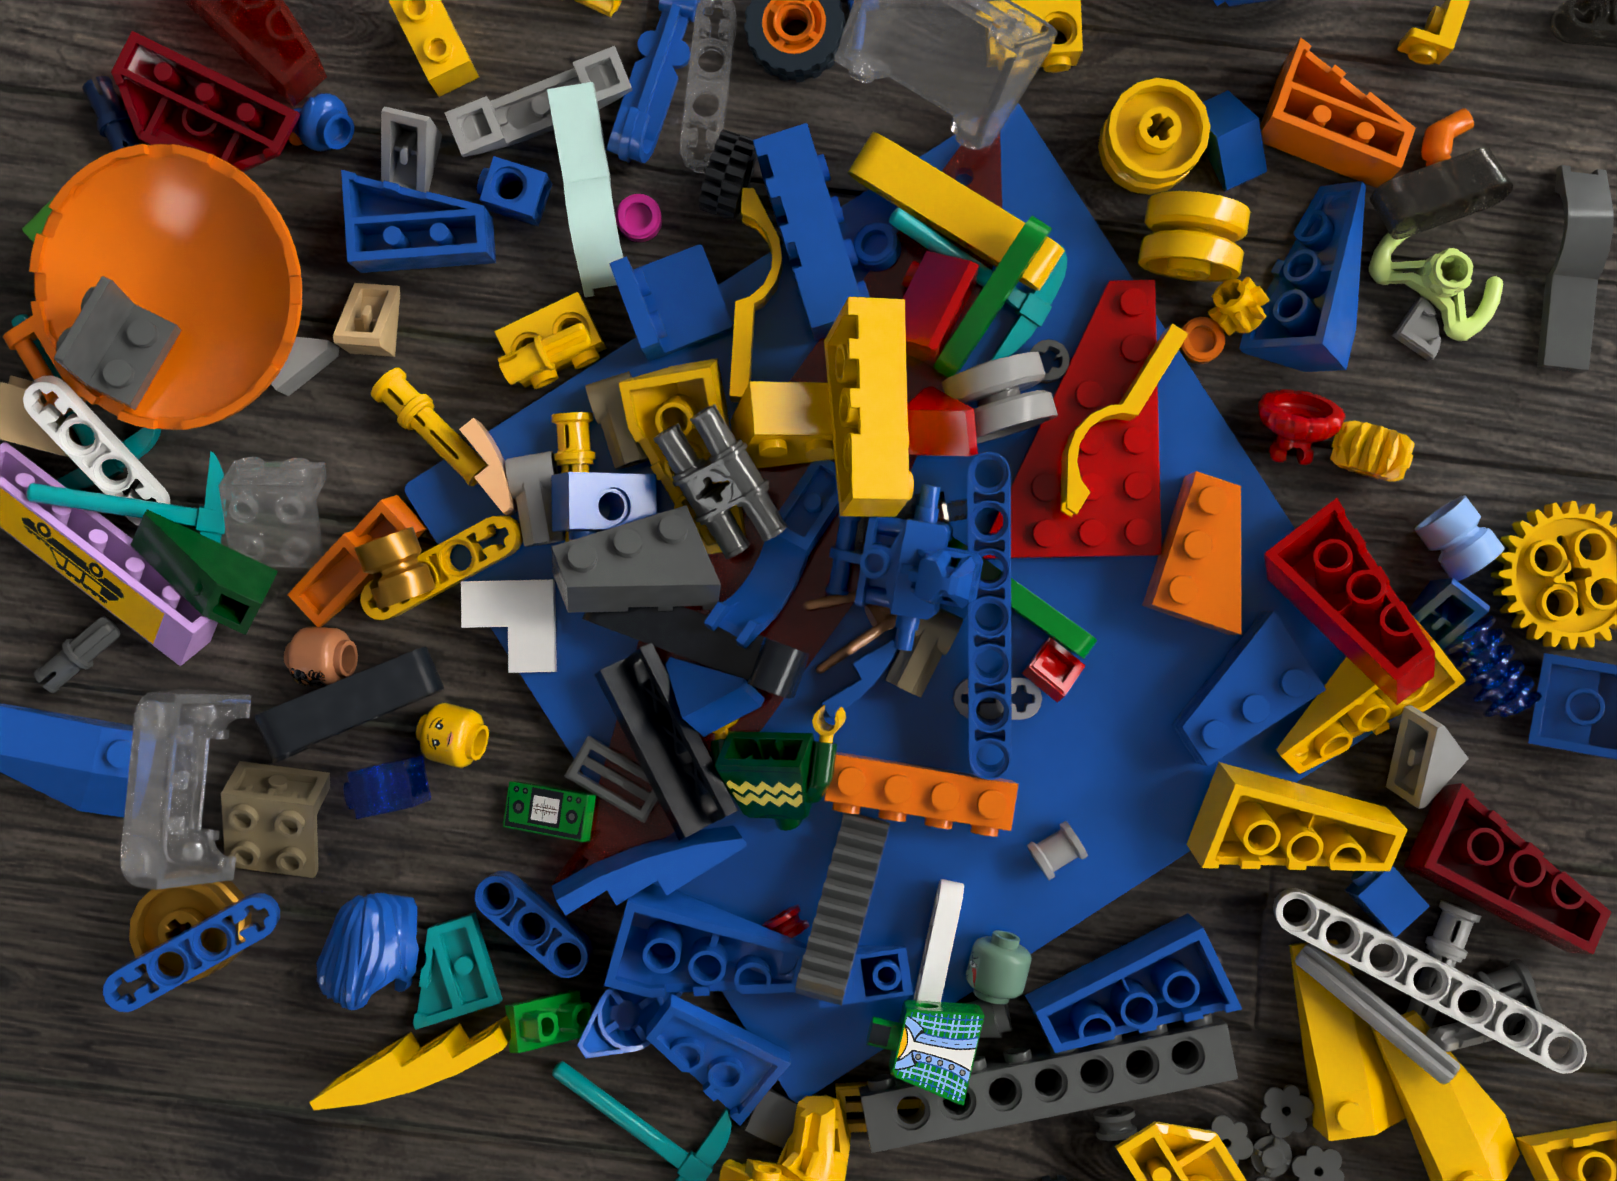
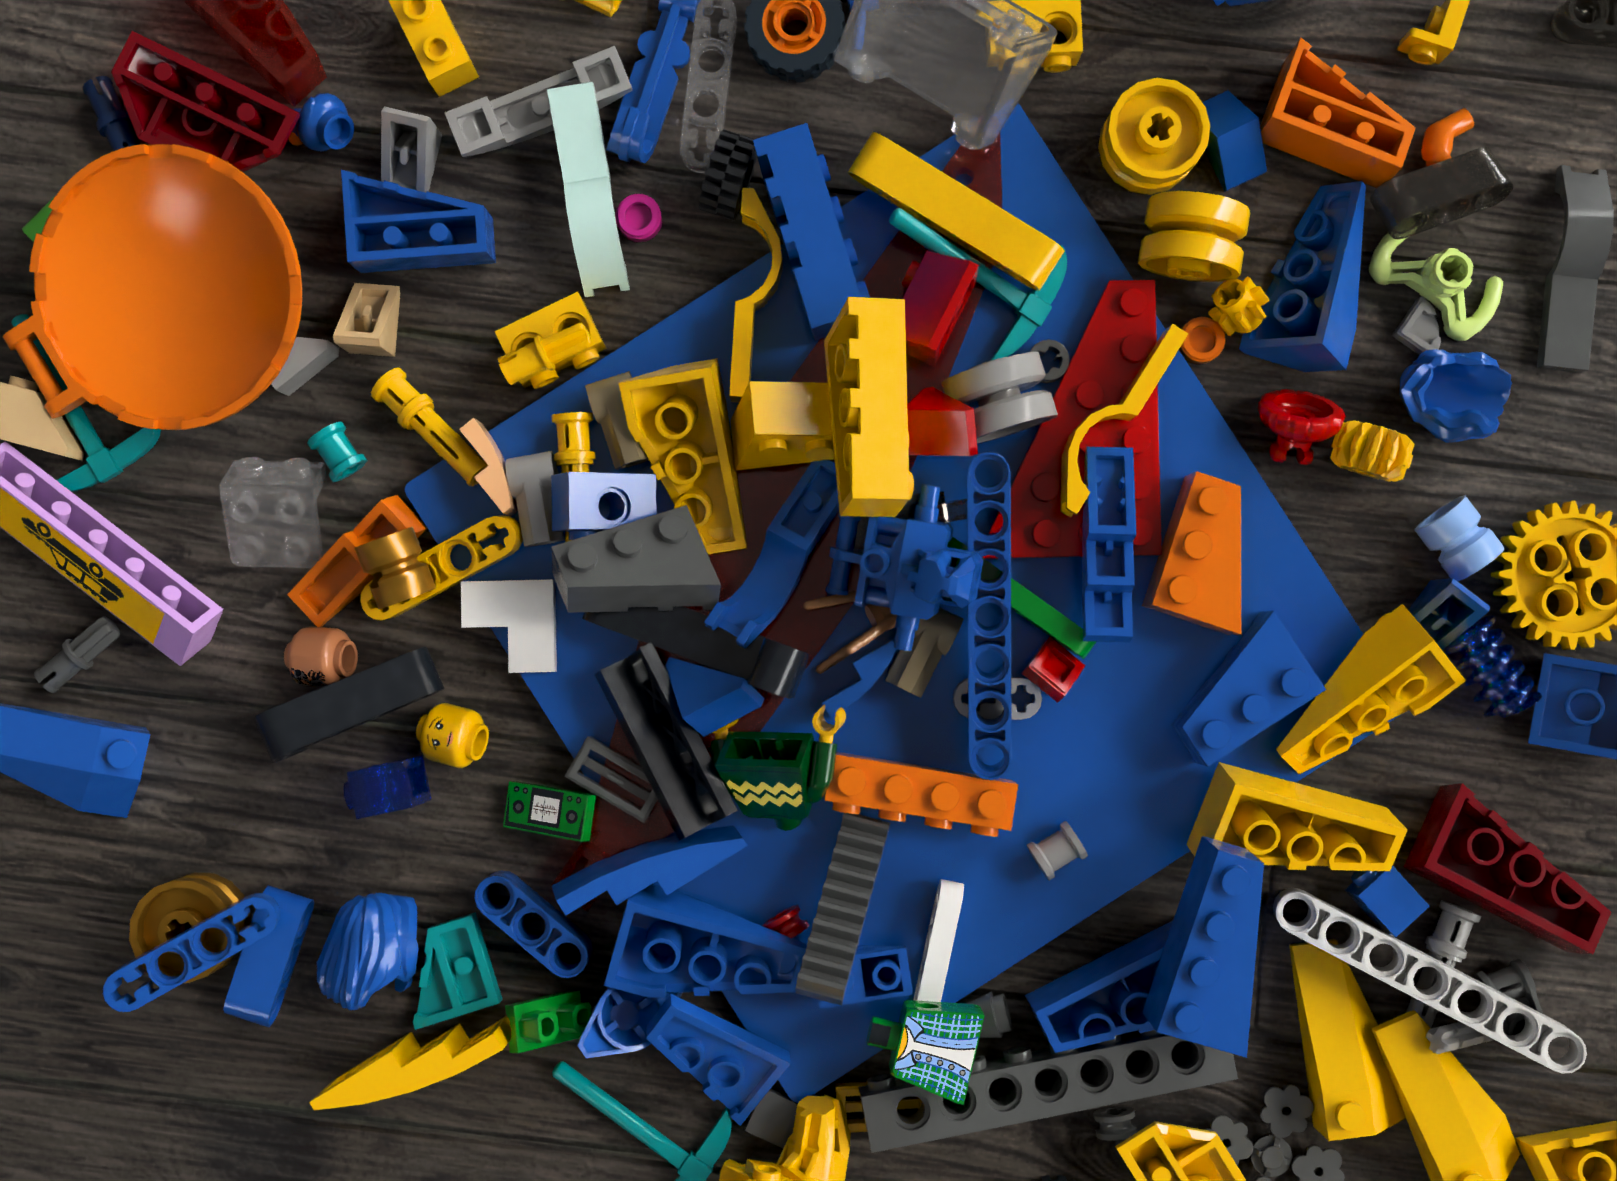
(90, 457): white beam -> none
(115, 344): dark grey bracket -> none
(167, 788): clear windscreen -> none
(206, 573): dark green slope -> none
(207, 518): teal piece -> none
(269, 963): none -> blue beam
(273, 818): dark tan bracket -> none
(337, 451): none -> teal bush
(528, 205): blue brick -> none
(672, 301): blue bracket -> none
(727, 462): dark grey pin -> none
(877, 246): blue tile -> none
(992, 297): green beam -> none
(998, 967): sand green head -> none
(1108, 544): none -> blue slope
(1210, 953): none -> blue wedge
(1350, 600): red wedge -> none
(1378, 1014): light grey axle -> none
(1422, 758): light grey slope -> none
(1455, 394): none -> blue hair

